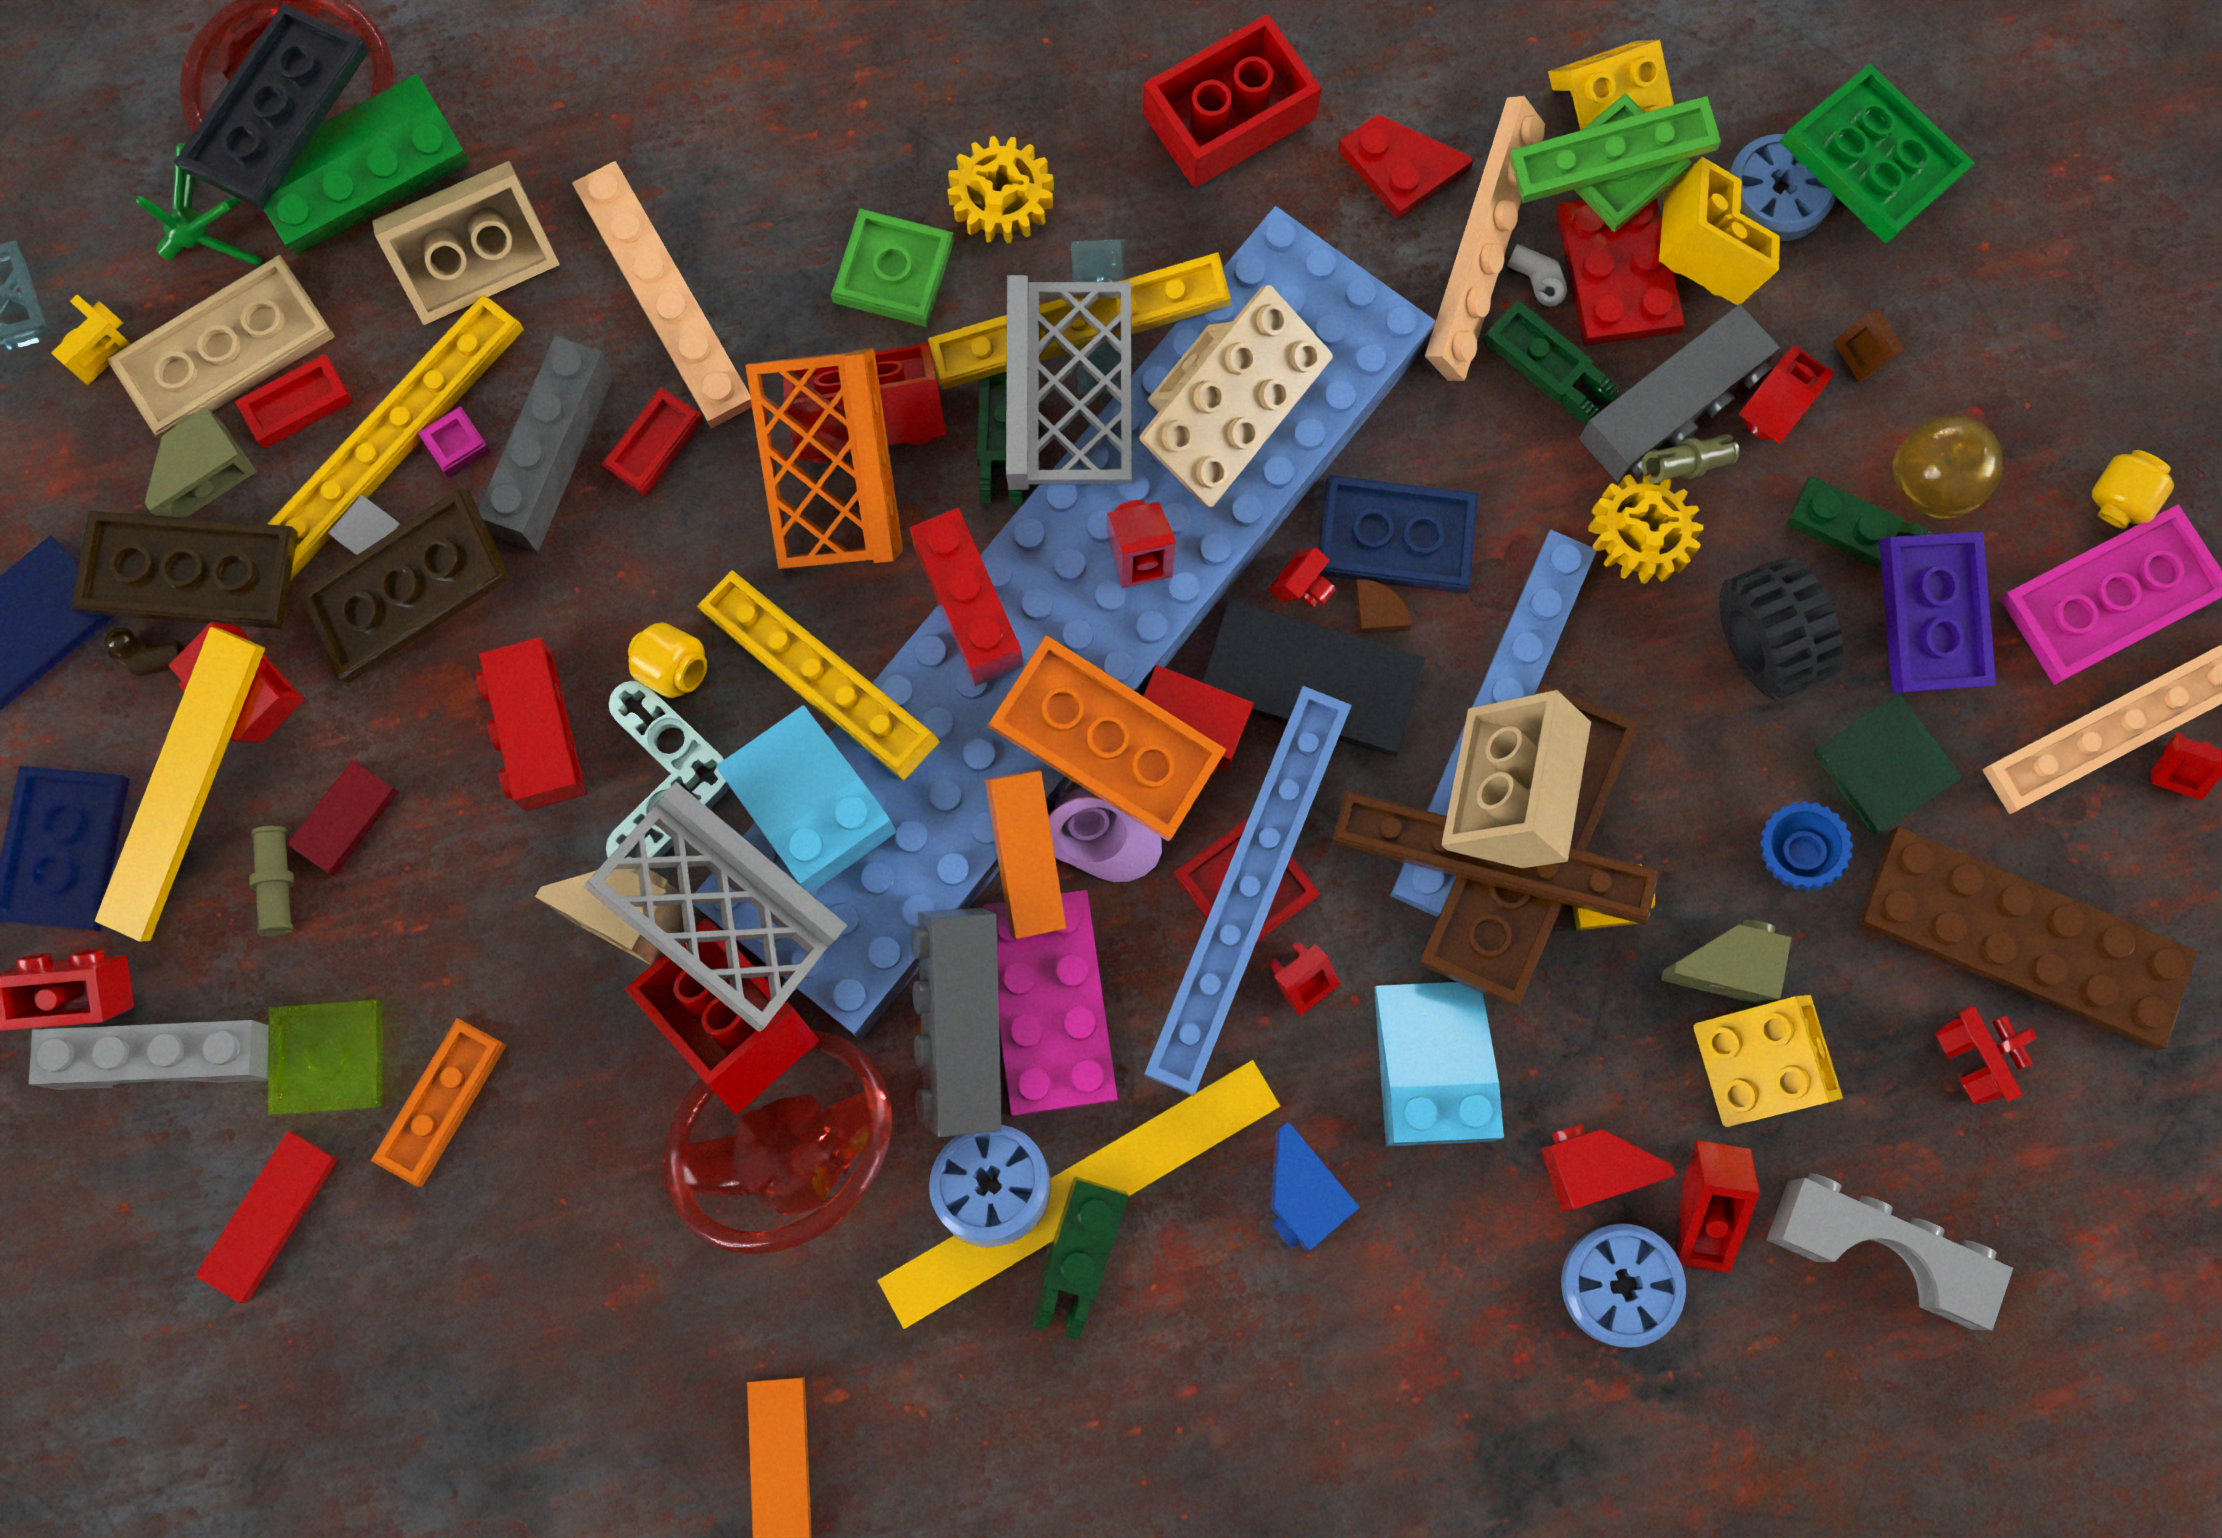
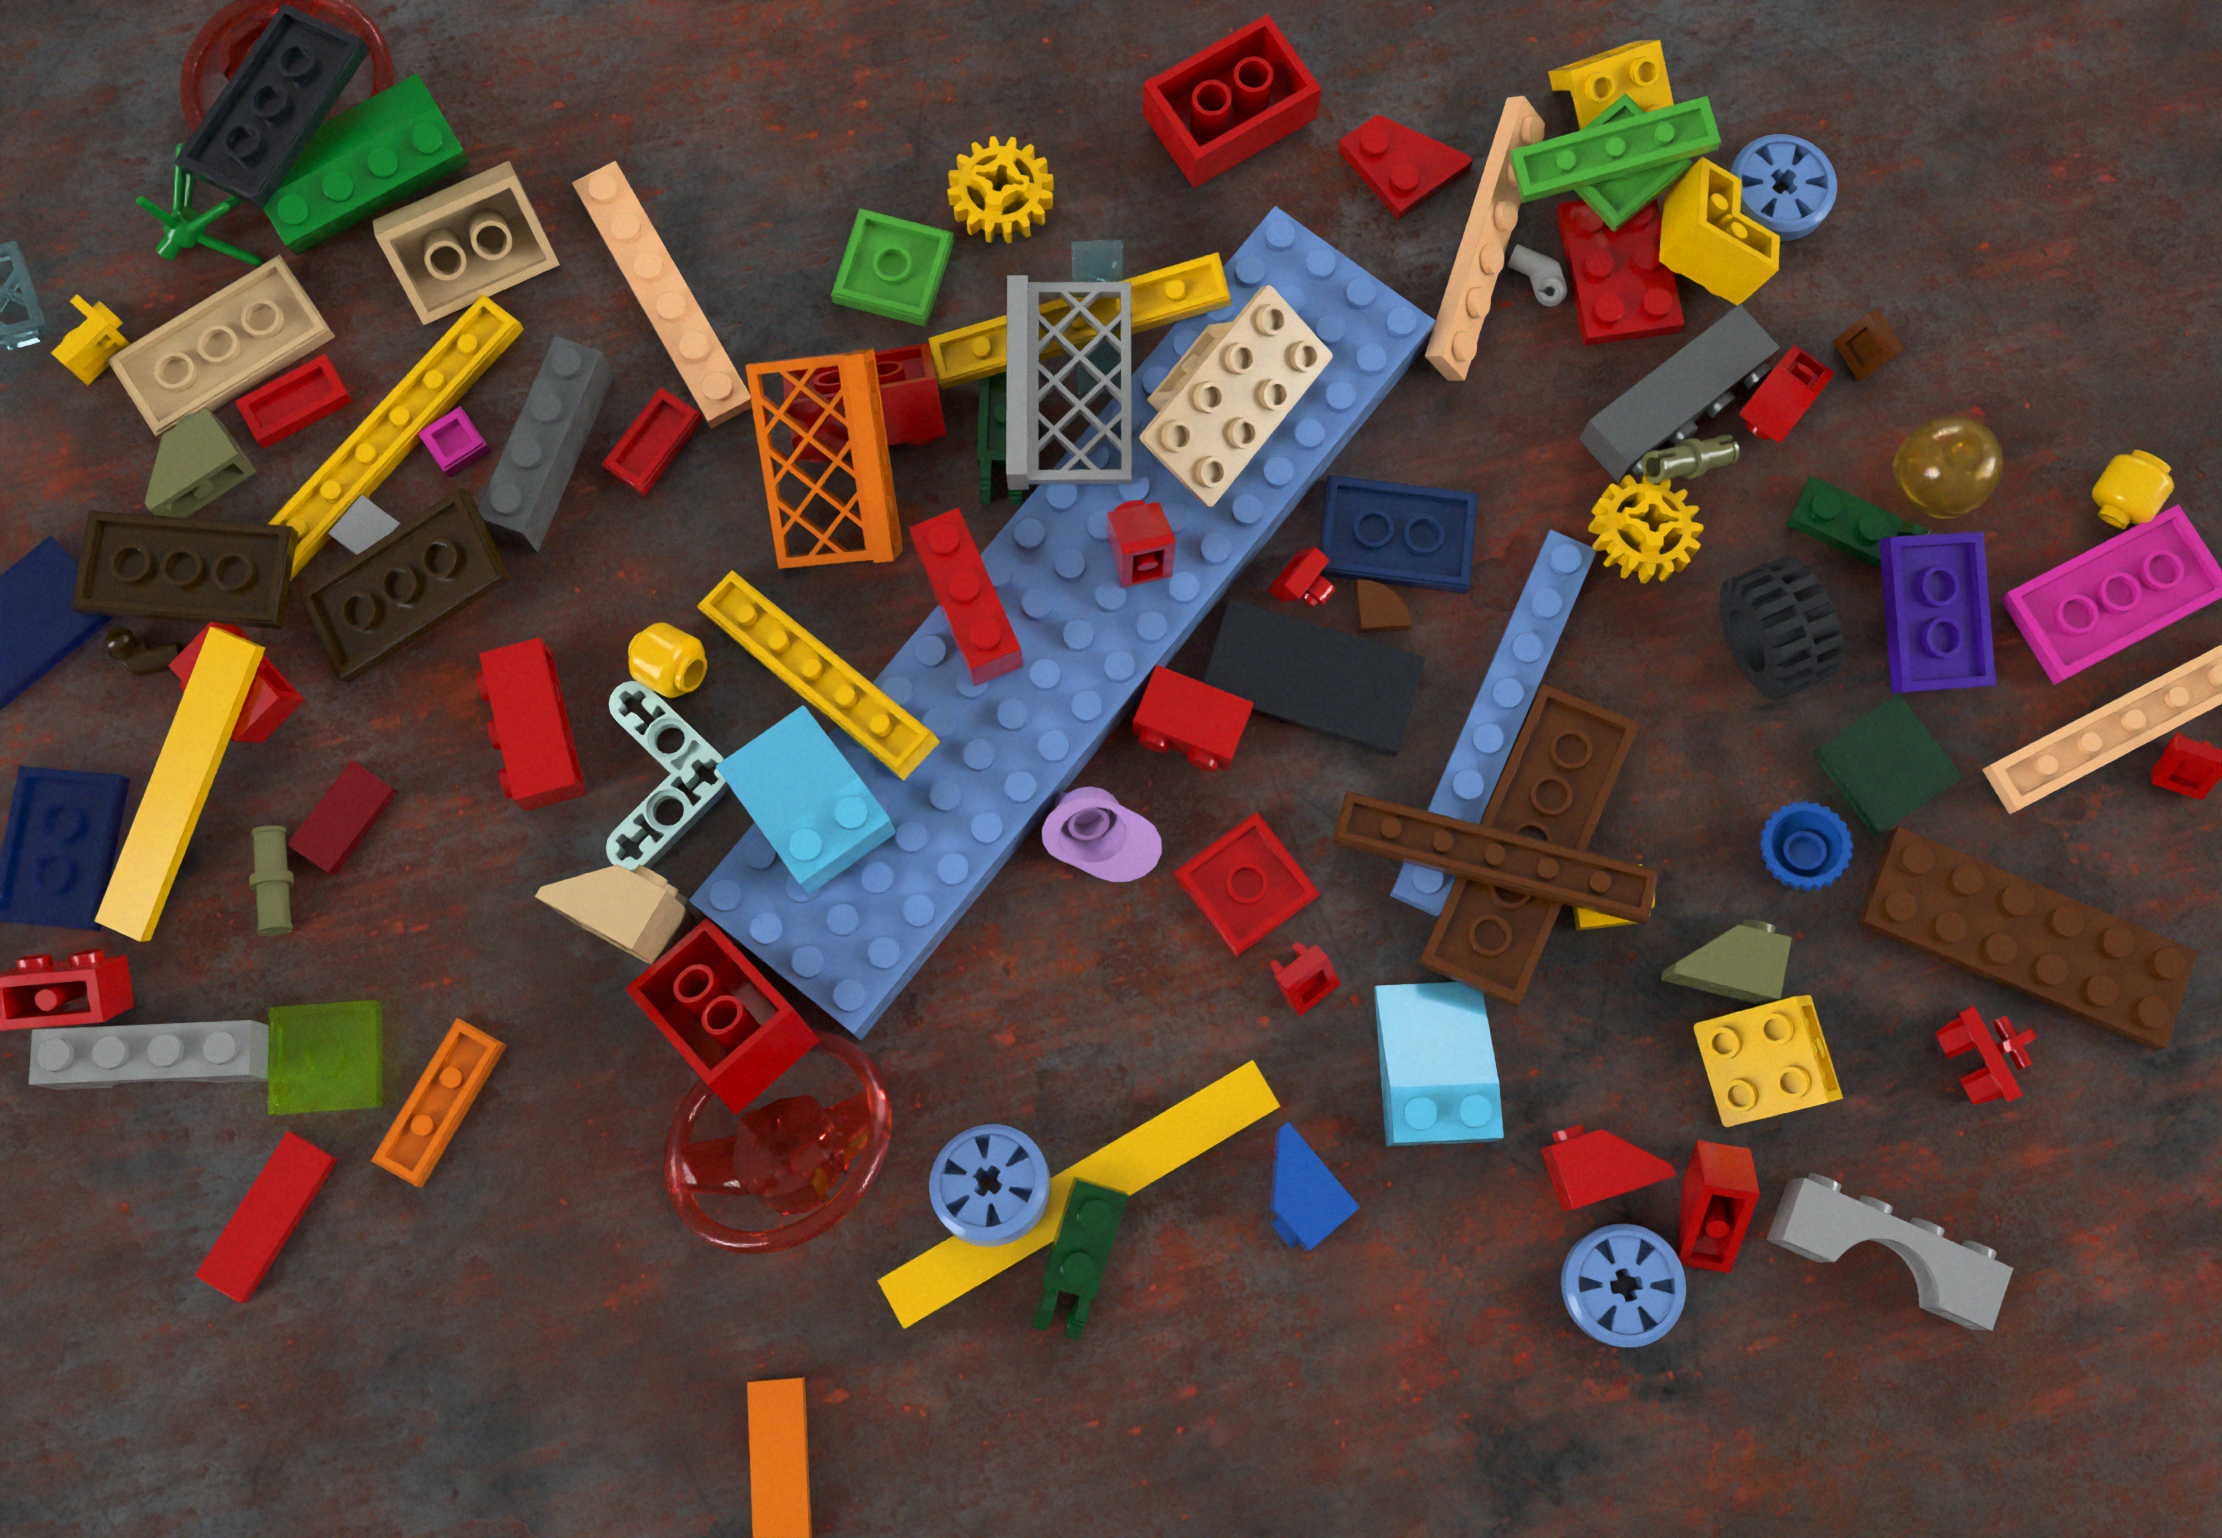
(737, 866): light grey fence -> none
(957, 1021): dark grey brick -> none
(1025, 854): orange tile -> none
(1053, 1014): dark pink plate -> none
(1107, 738): orange plate -> none
(1247, 892): medium blue plate -> none
(1518, 781): tan slope -> none
(1549, 361): dark green hinge -> none
(1877, 153): green plate -> none

